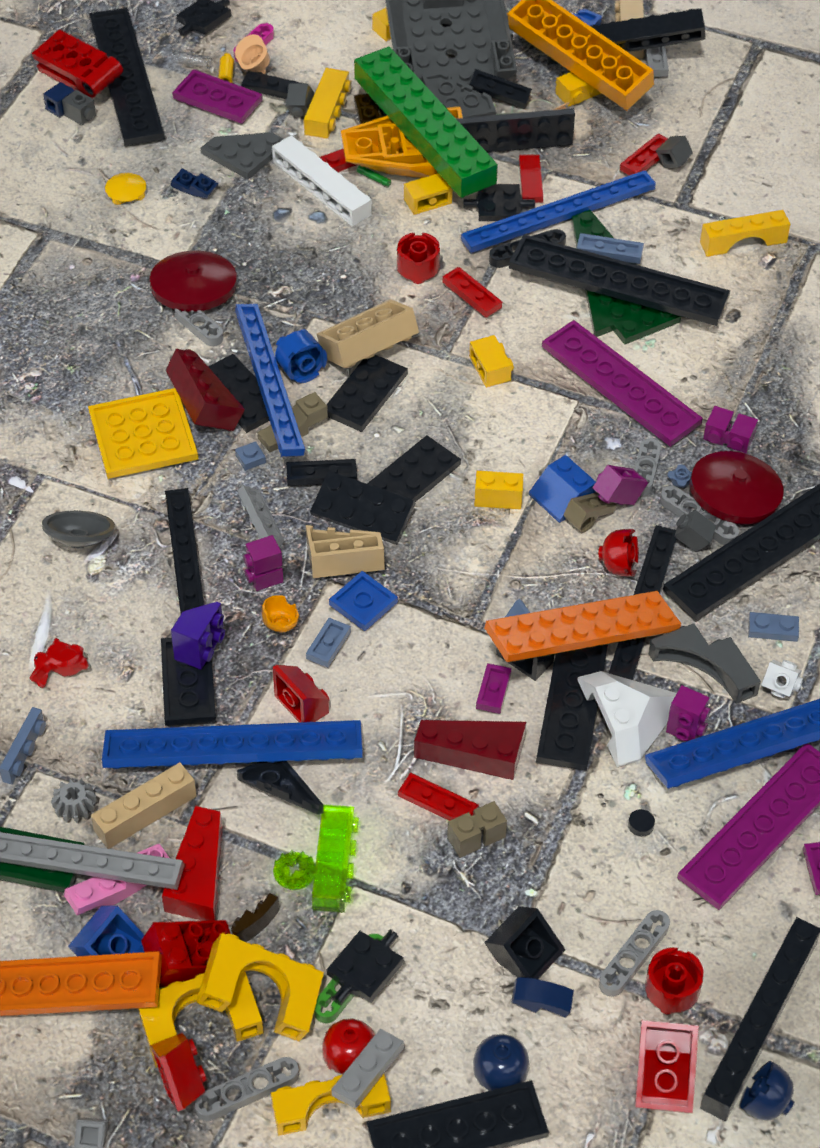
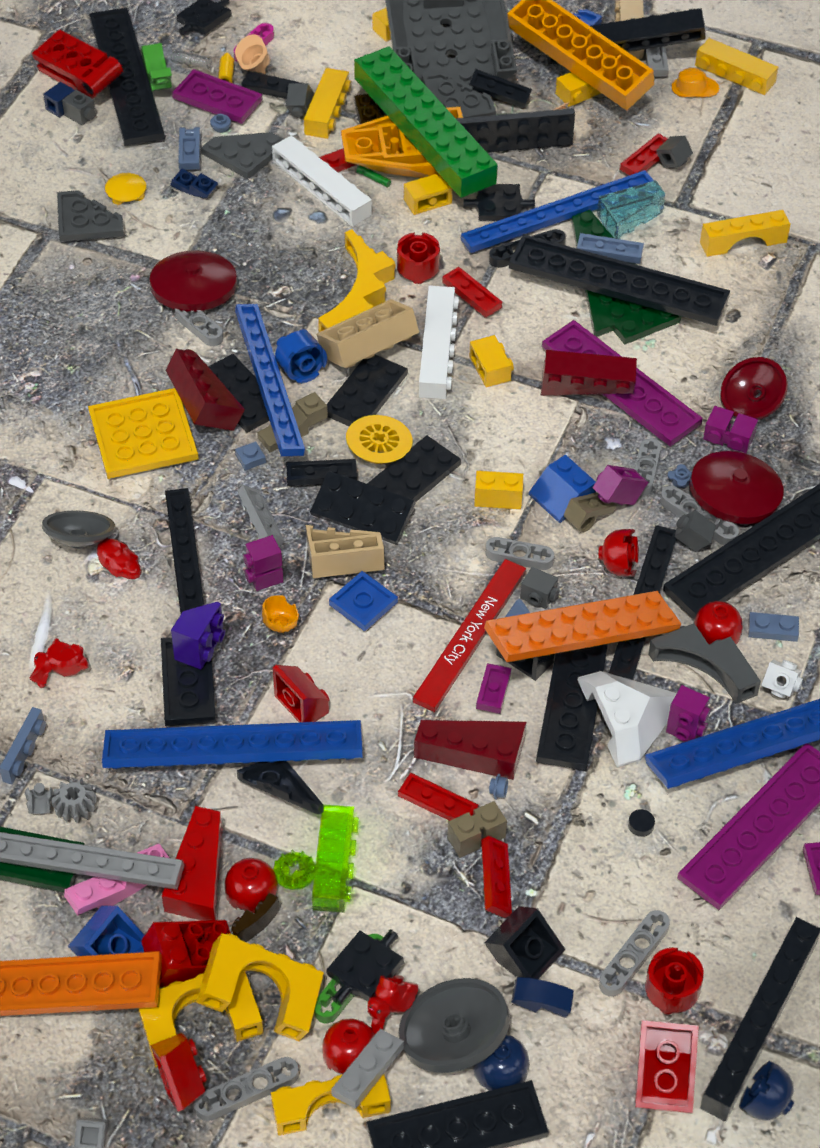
(39, 799): none -> light grey arm
(85, 218): none -> dark grey plate
(118, 559): none -> red arm
(143, 805): tan brick -> none
(156, 69): none -> bright green arch
(189, 148): none -> sand blue plate
(220, 123): none -> sand blue plate
(249, 883): none -> red cylinder
(328, 642): sand blue plate -> none
(369, 287): none -> yellow arch
(381, 435): none -> yellow piece
(390, 996): none -> red animal
(437, 342): none -> white brick
(454, 1025): none -> dark grey dish
(468, 636): none -> red tile
(496, 877): none -> red plate
(498, 787): none -> sand blue plate
(525, 561): none -> light grey beam
(531, 177): red tile -> none
(539, 588): none -> dark grey brick
(587, 374): none -> dark red wedge
(630, 207): none -> clear light blue wedge
(694, 83): none -> light orange piece
(719, 621): none -> red cylinder
(736, 66): none -> yellow brick
(749, 379): none -> dark red dish

